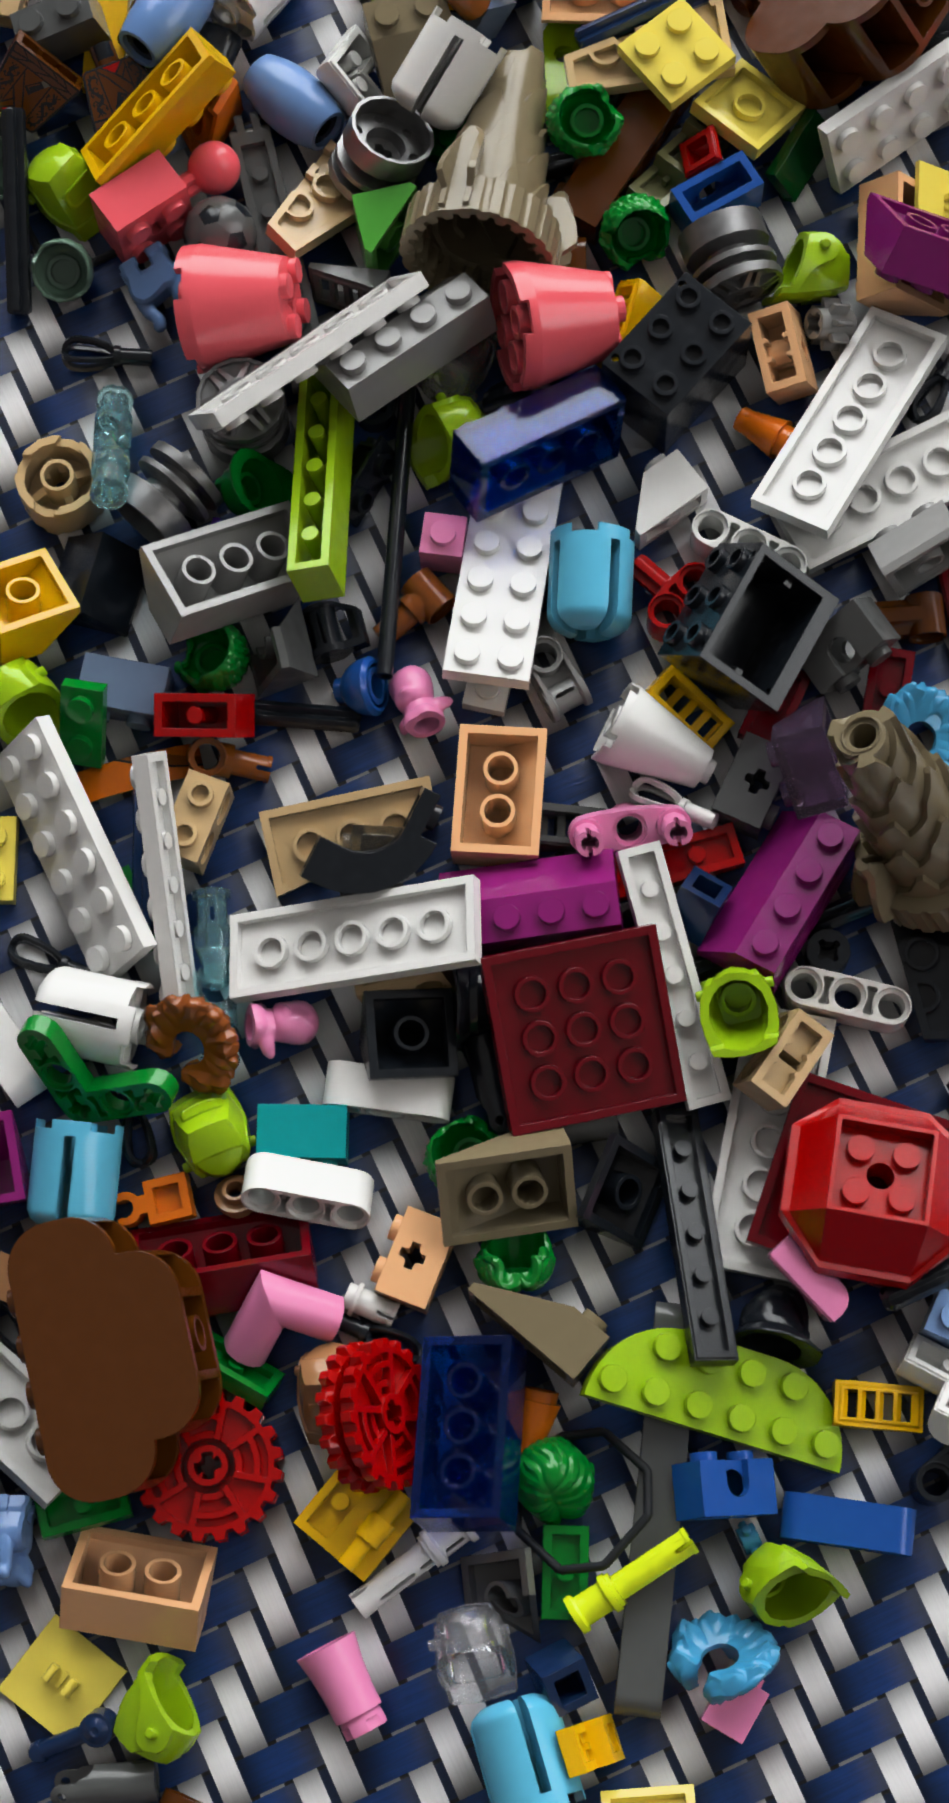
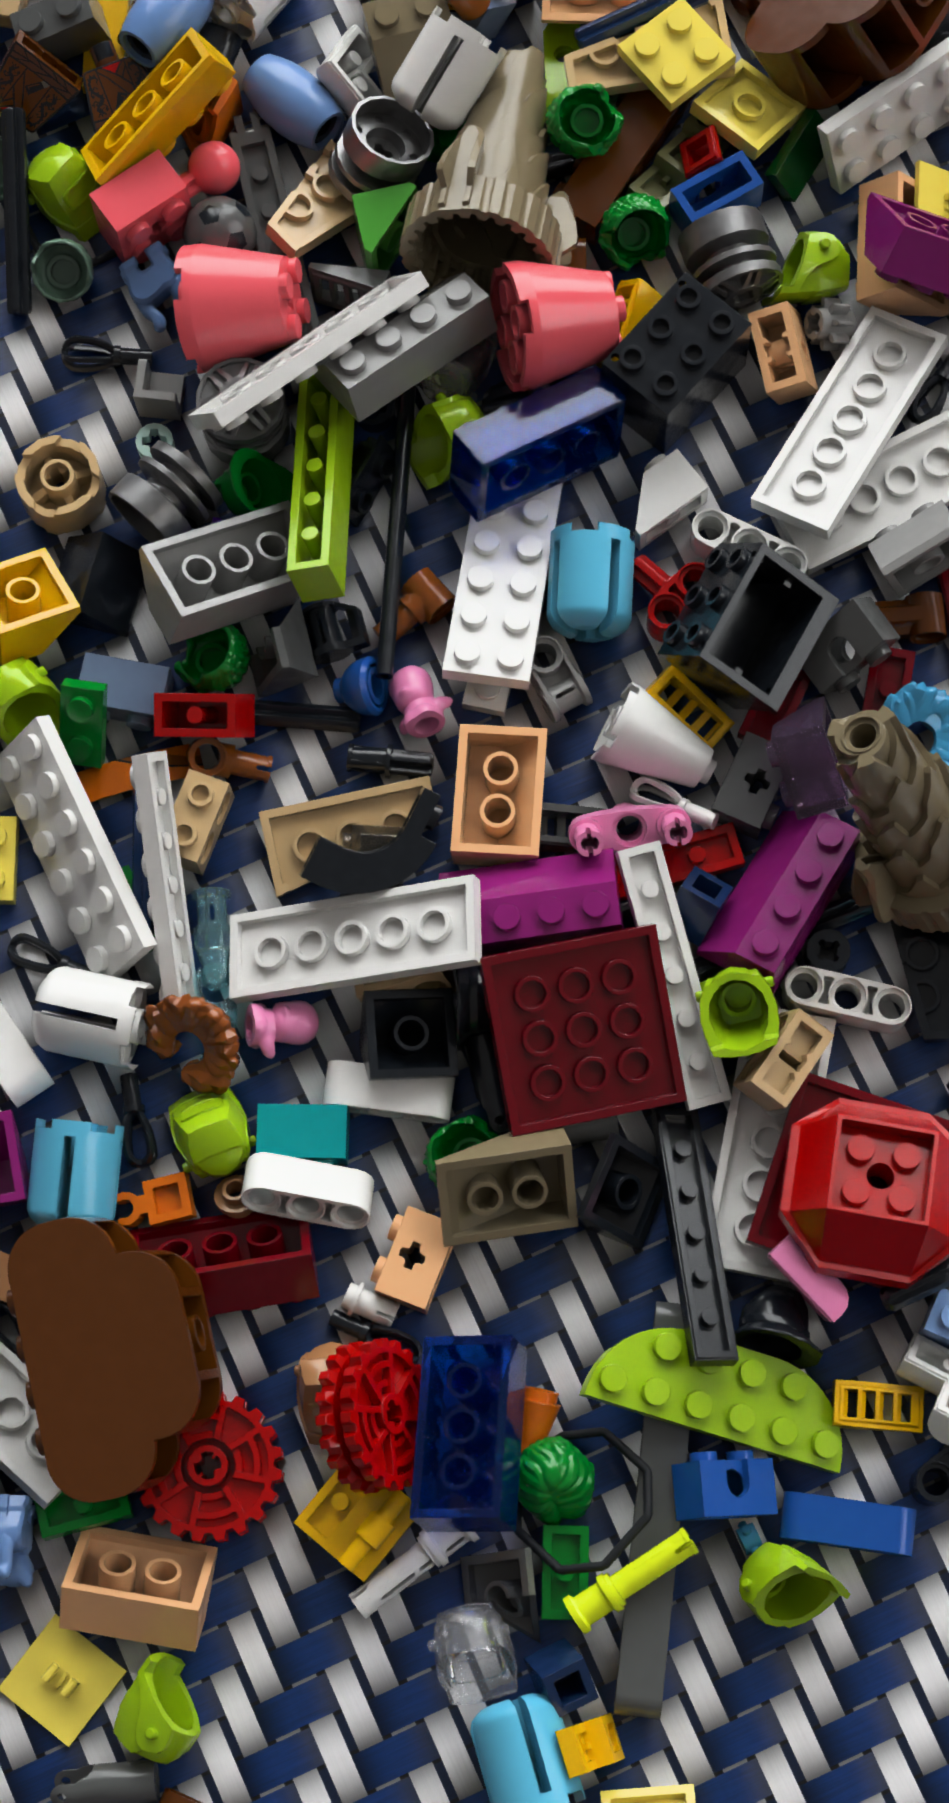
(82, 1094): green beam -> none
(94, 1730): dark blue piece -> none
(111, 447): clear light blue piece -> none
(145, 435): none -> light aqua bush
(158, 393): none -> light grey panel
(250, 1383): green plate -> none
(279, 1304): bright pink brick -> none
(345, 1685): bright pink plant -> none
(389, 761): none -> black axle
(443, 542): bright pink brick -> none
(516, 1262): green hair -> none
(550, 1330): dark tan slope -> none
(736, 1716): bright pink brick -> none
(743, 1641): dark azure piece -> none
(763, 430): orange cone -> none

